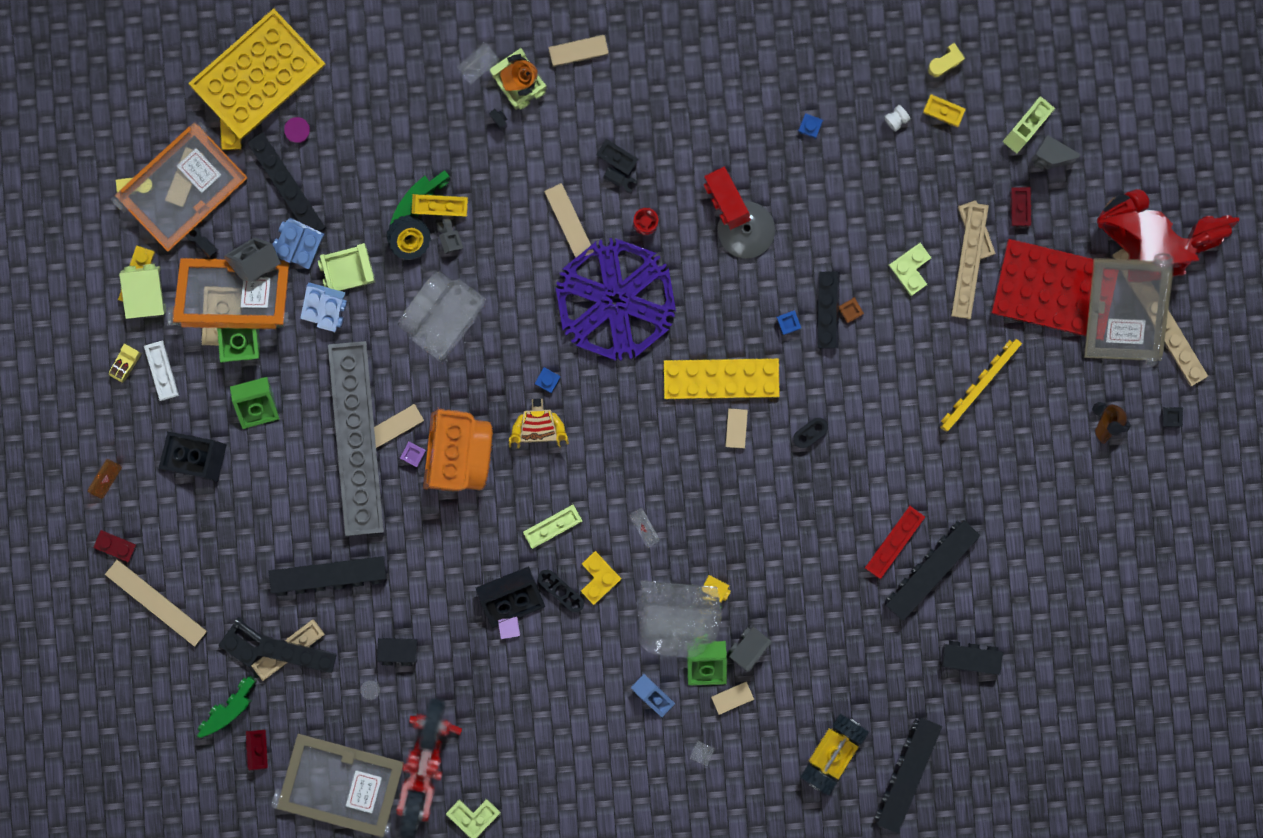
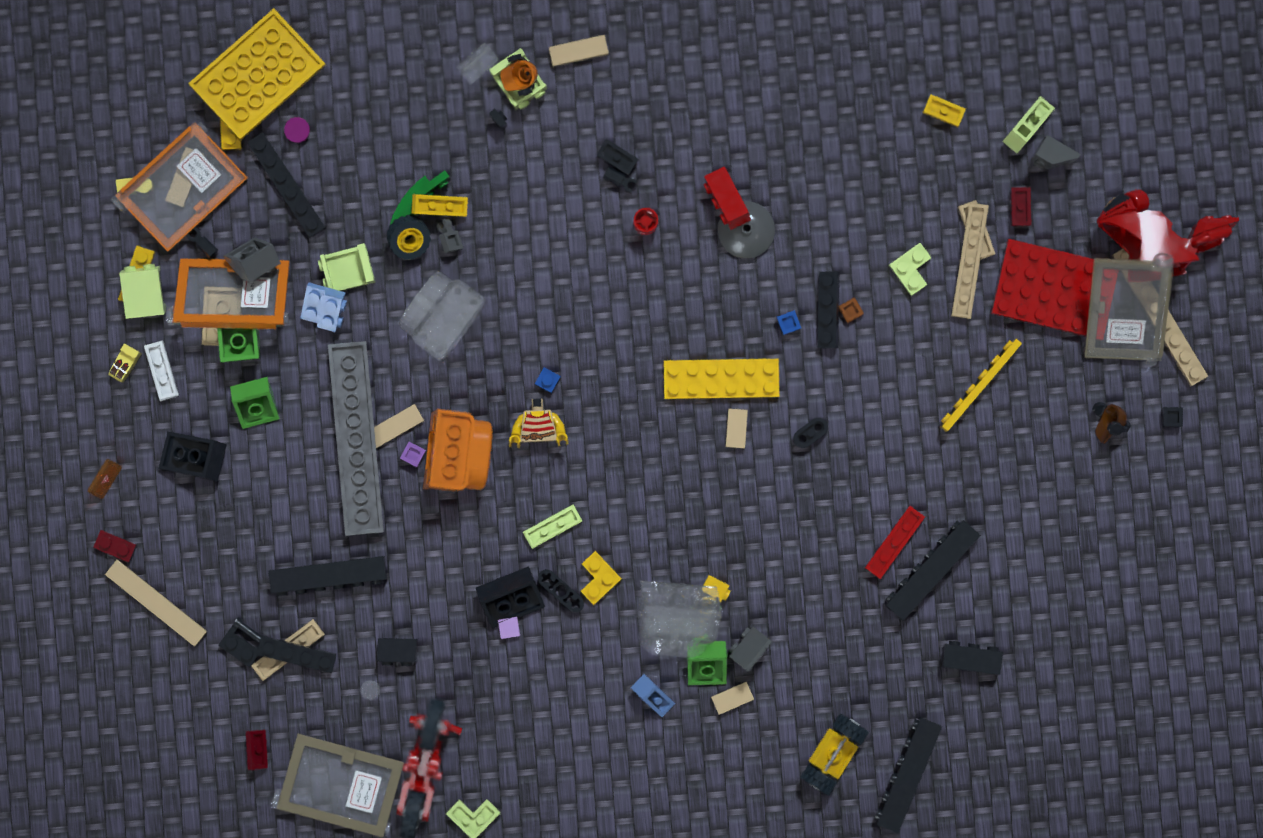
(224, 715): green slope -> none
(297, 243): medium blue plate -> none
(568, 220): tan tile -> none
(602, 311): dark purple plate -> none
(644, 527): clear slope -> none
(702, 753): clear plate -> none
(810, 125): blue plate -> none
(897, 117): white wheel -> none
(942, 65): light yellow leg -> none

